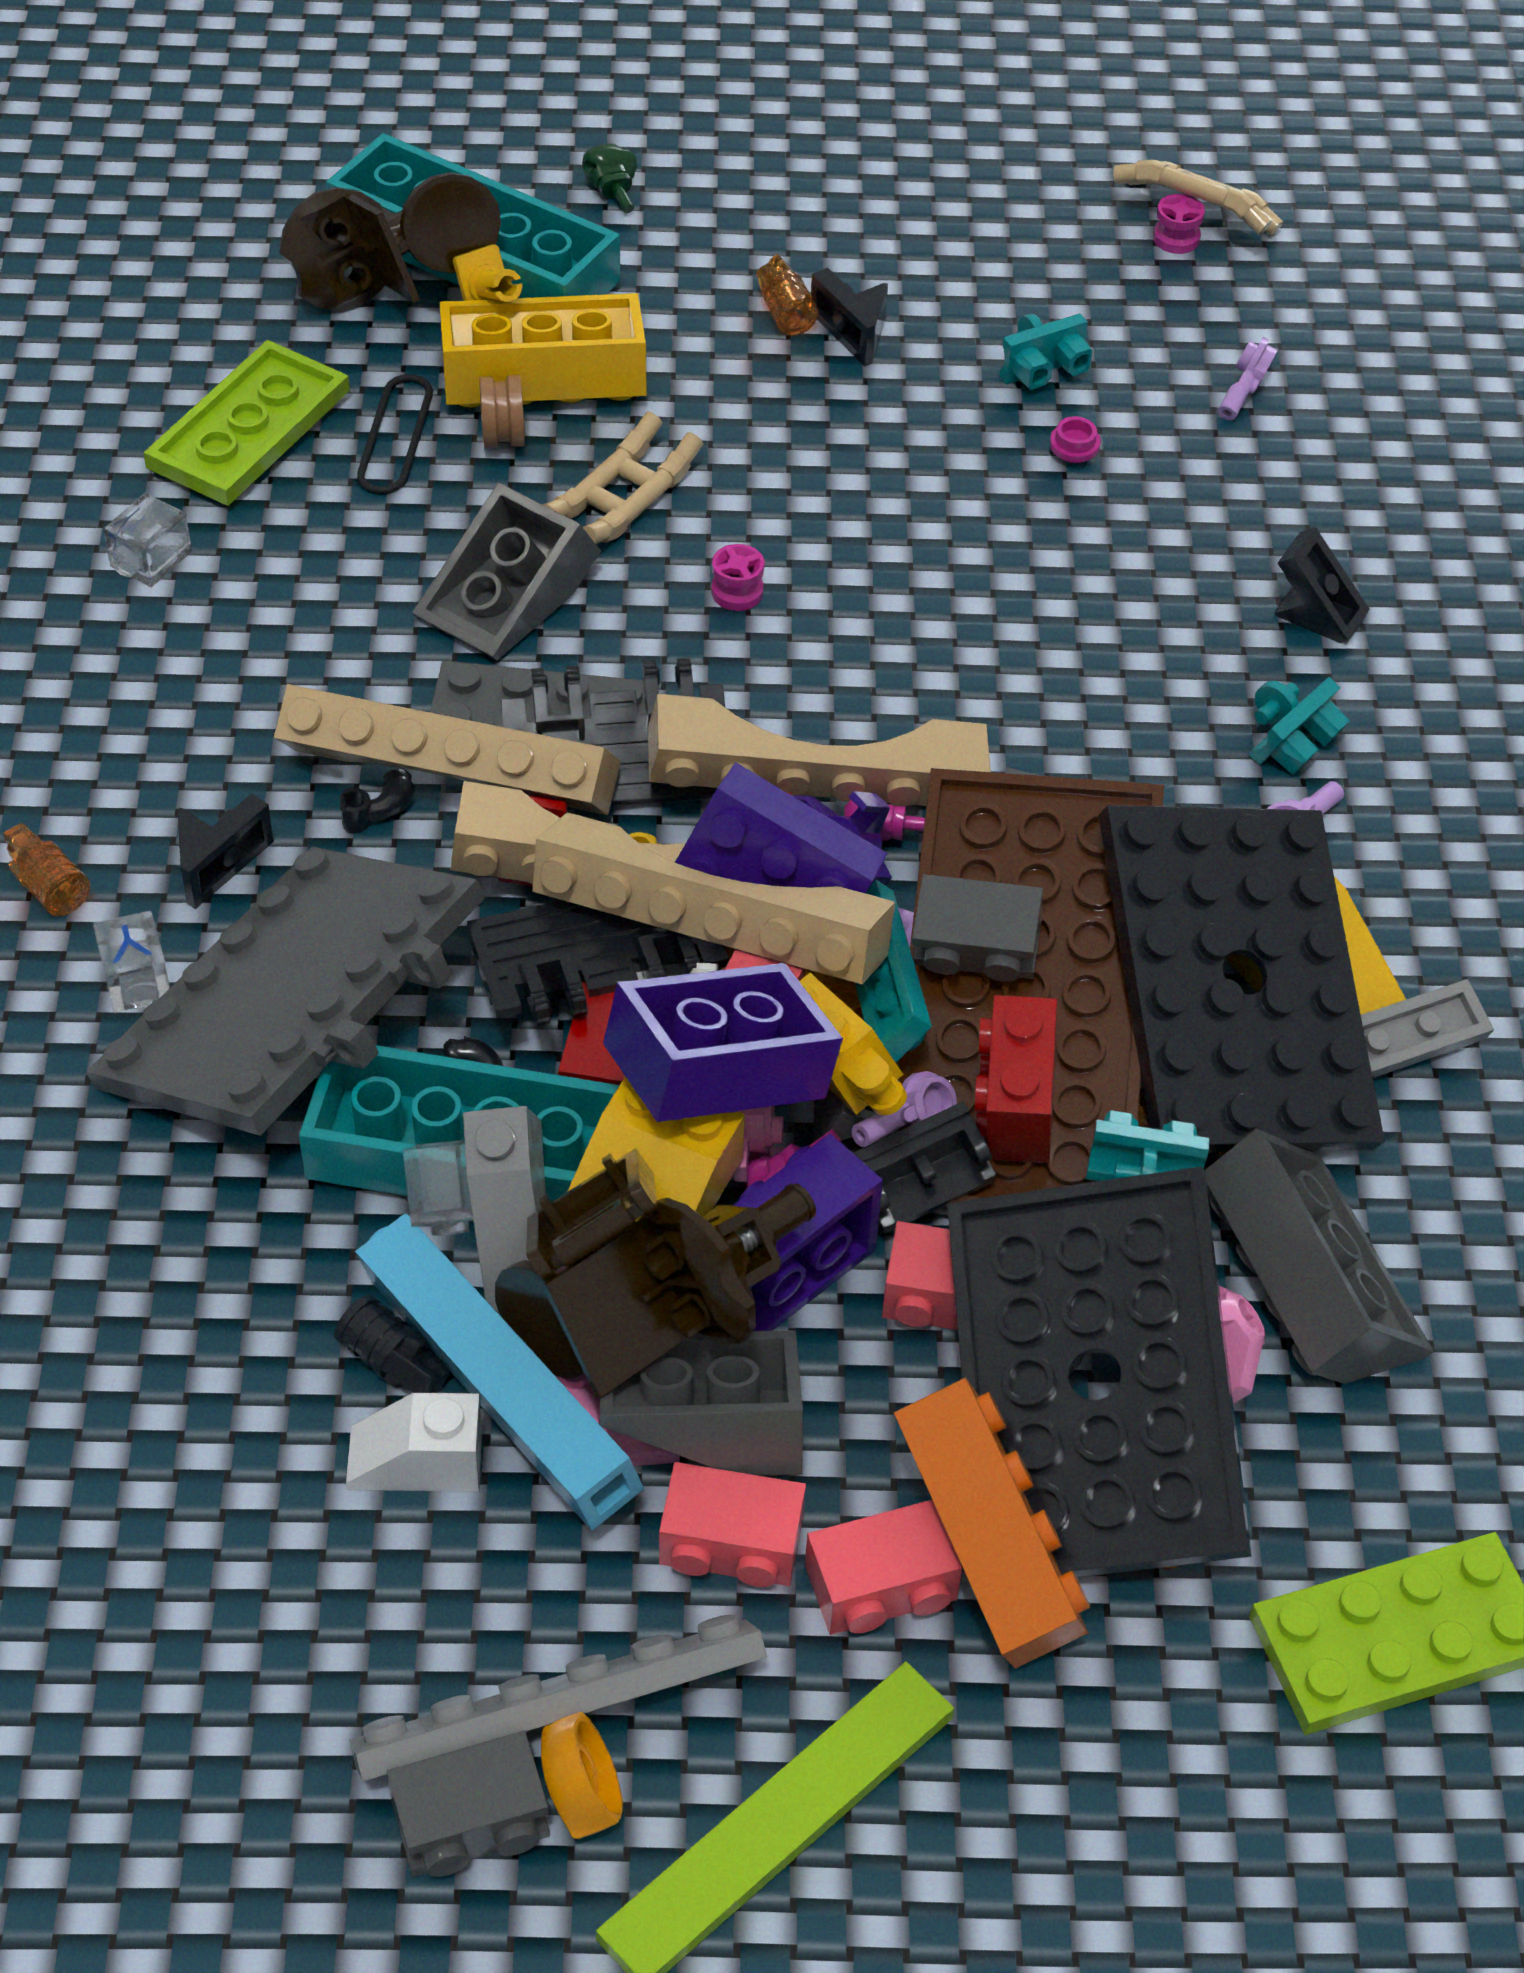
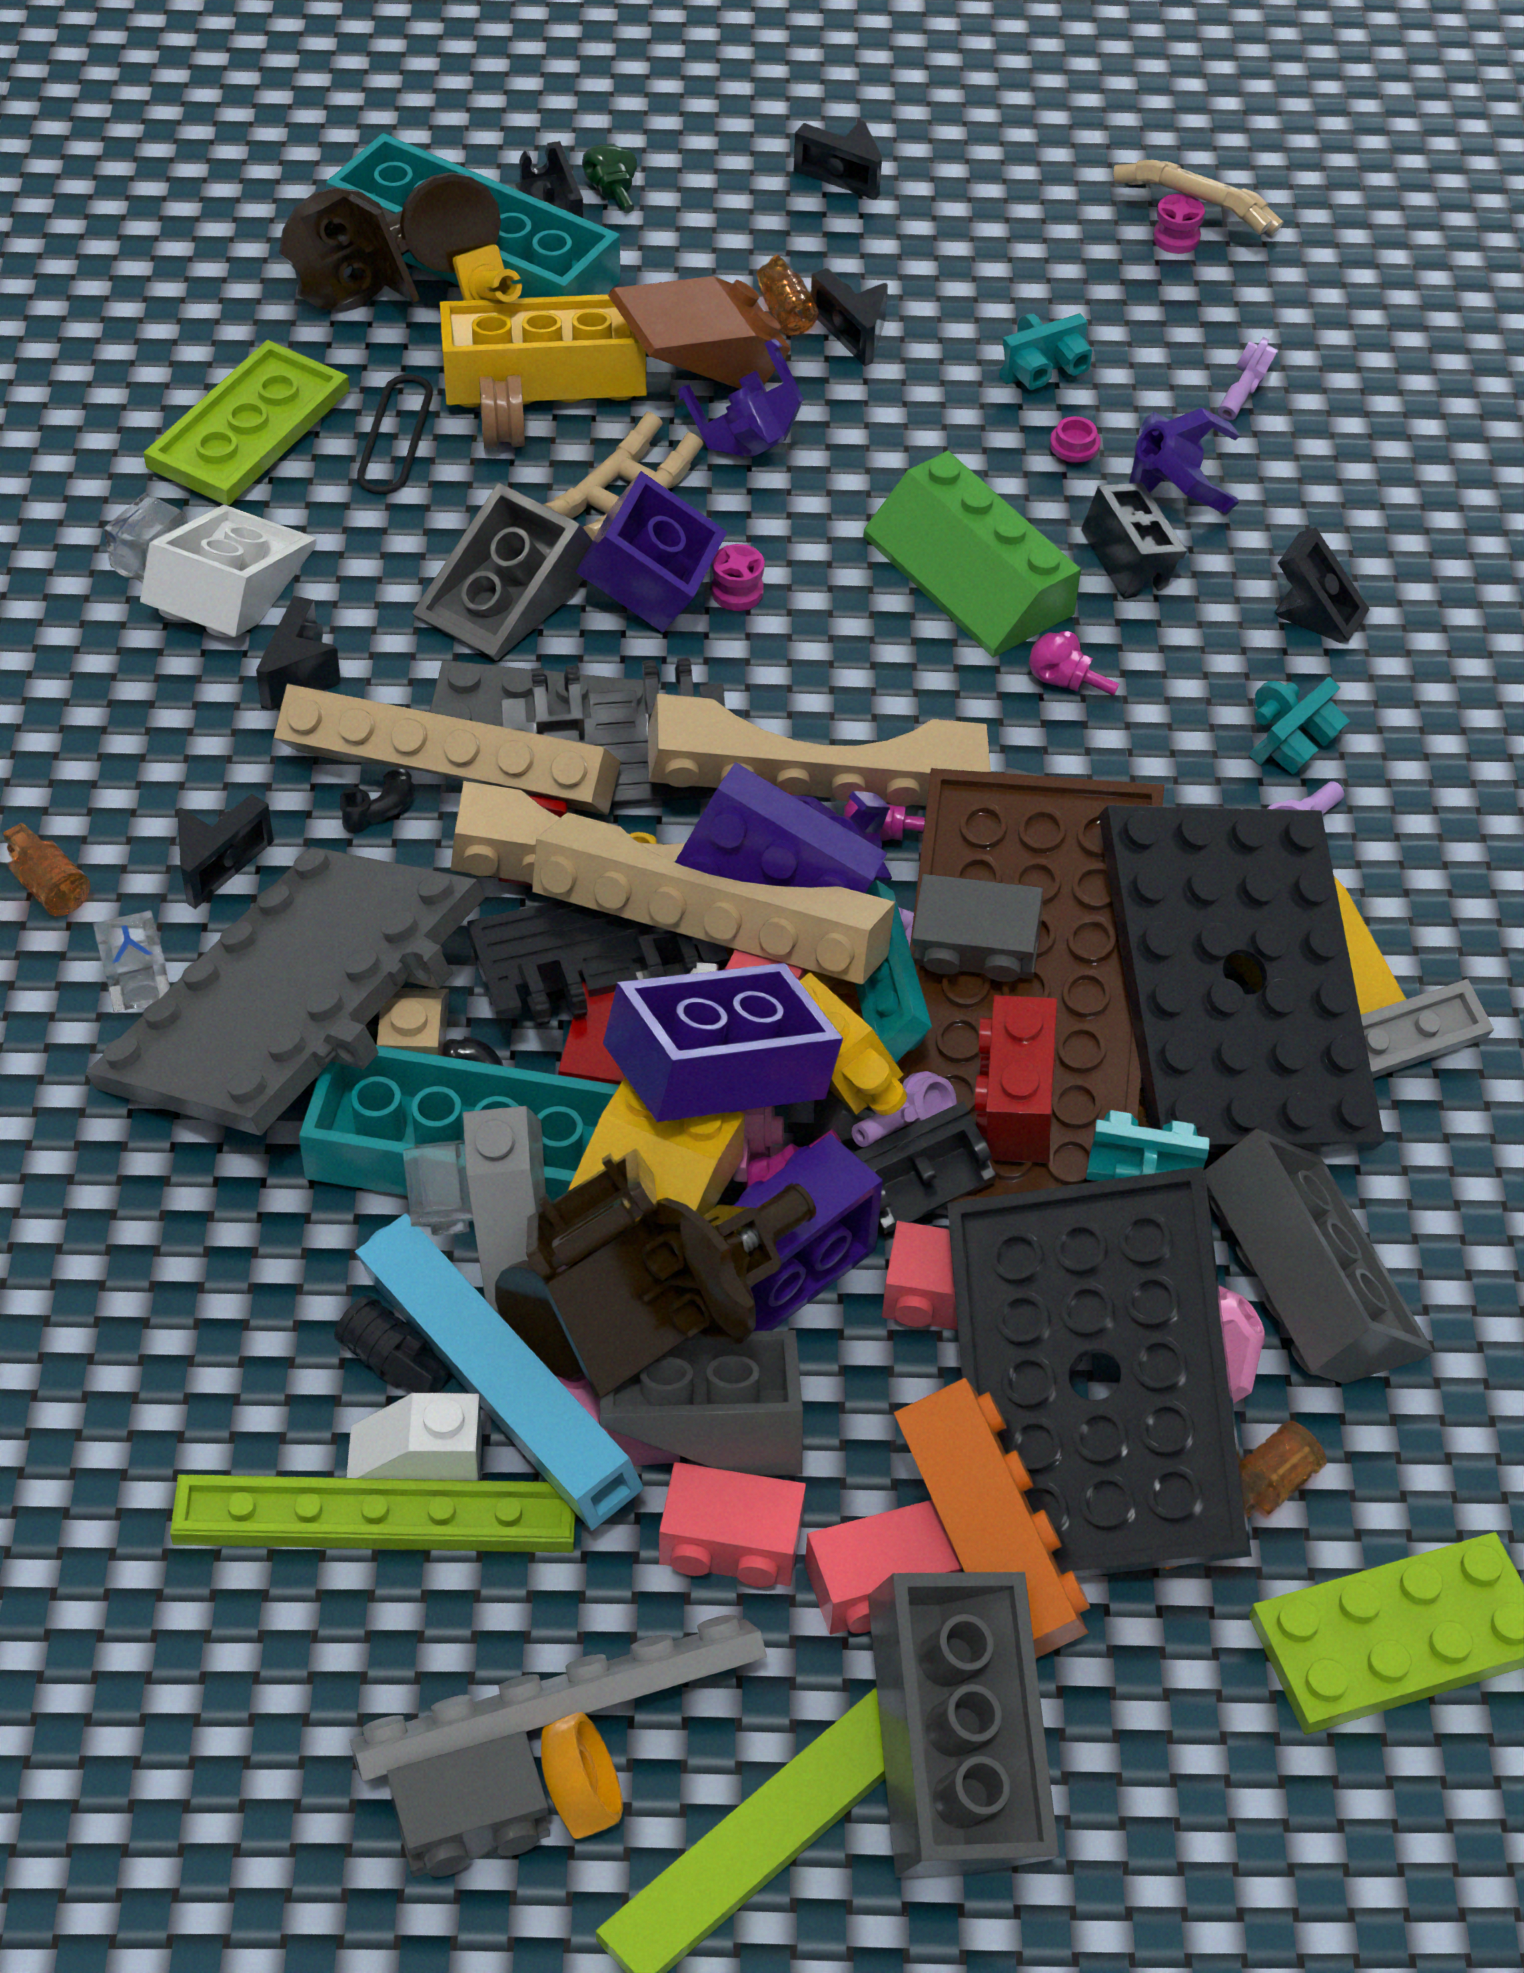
(223, 569): none -> white slope
(297, 656): none -> black slope
(371, 1514): none -> lime tile
(415, 1020): none -> tan slope
(551, 182): none -> black hinge
(651, 552): none -> dark purple brick
(702, 326): none -> dark orange slope
(755, 417): none -> dark purple piece
(841, 161): none -> black slope
(961, 1723): none -> dark grey slope
(974, 555): none -> bright green slope
(1059, 662): none -> dark pink piece
(1132, 537): none -> black hinge
(1175, 453): none -> dark purple piece
(1280, 1467): none -> clear orange hinge

